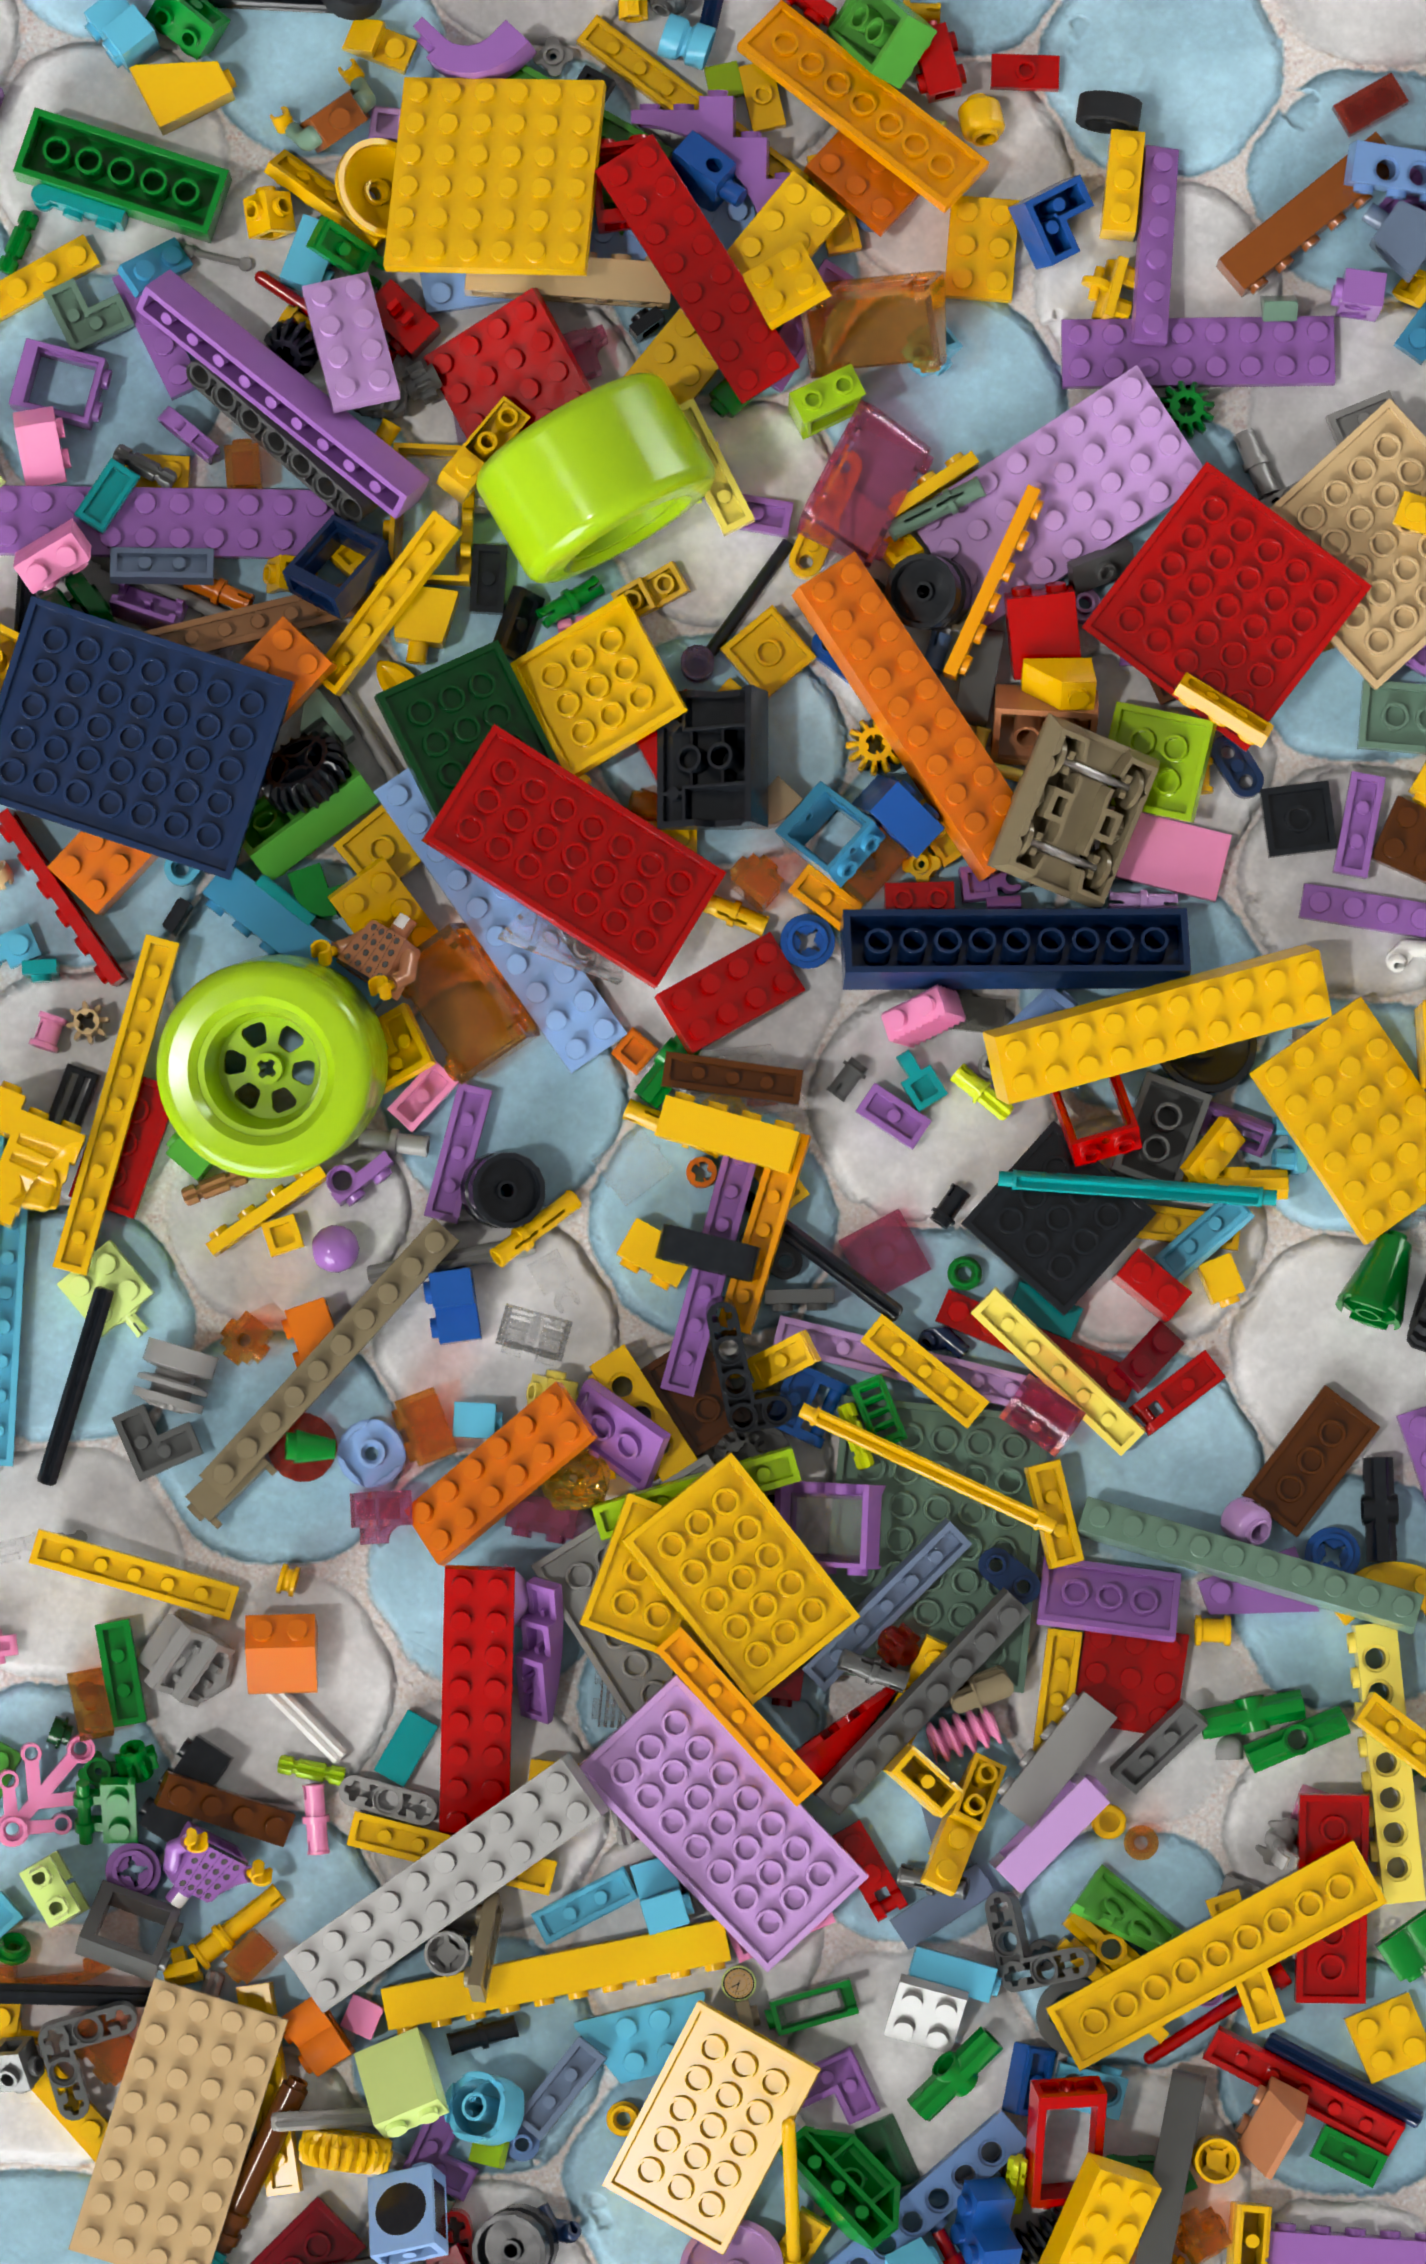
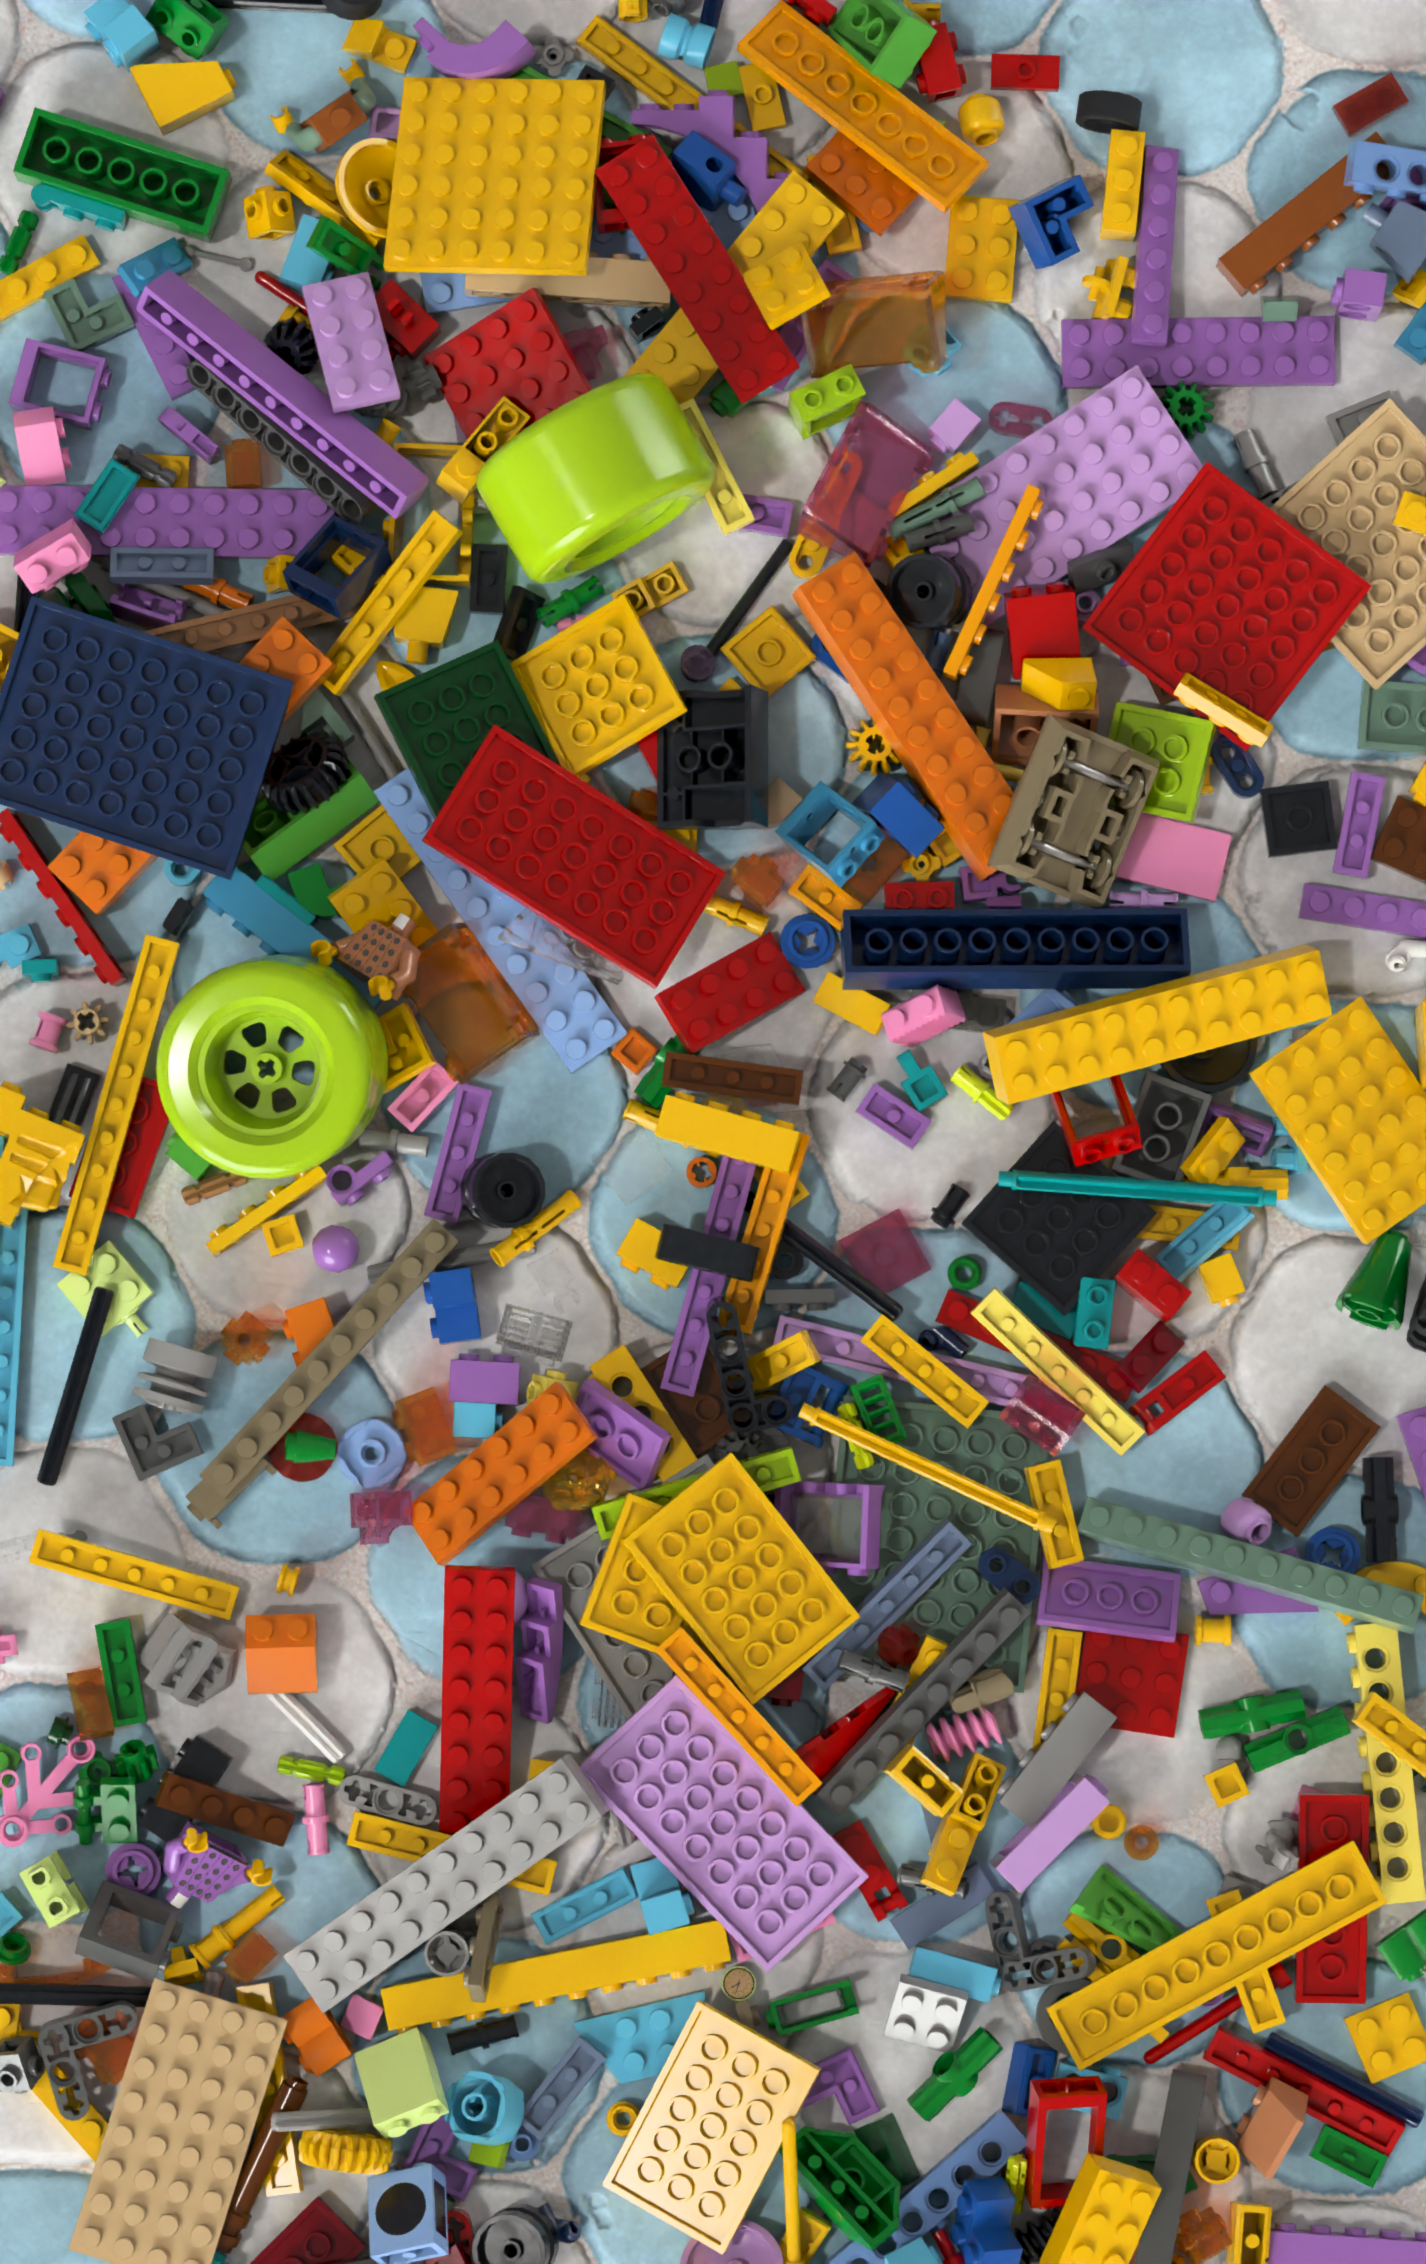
(484, 1380): none -> medium lavender brick
(852, 1005): none -> yellow slope
(916, 538): none -> dark grey pin
(953, 428): none -> lavender brick
(1020, 412): none -> clear pink beam
(1094, 1312): none -> teal bracket
(1158, 1746): dark grey plate -> none
(1226, 1784): none -> yellow plate

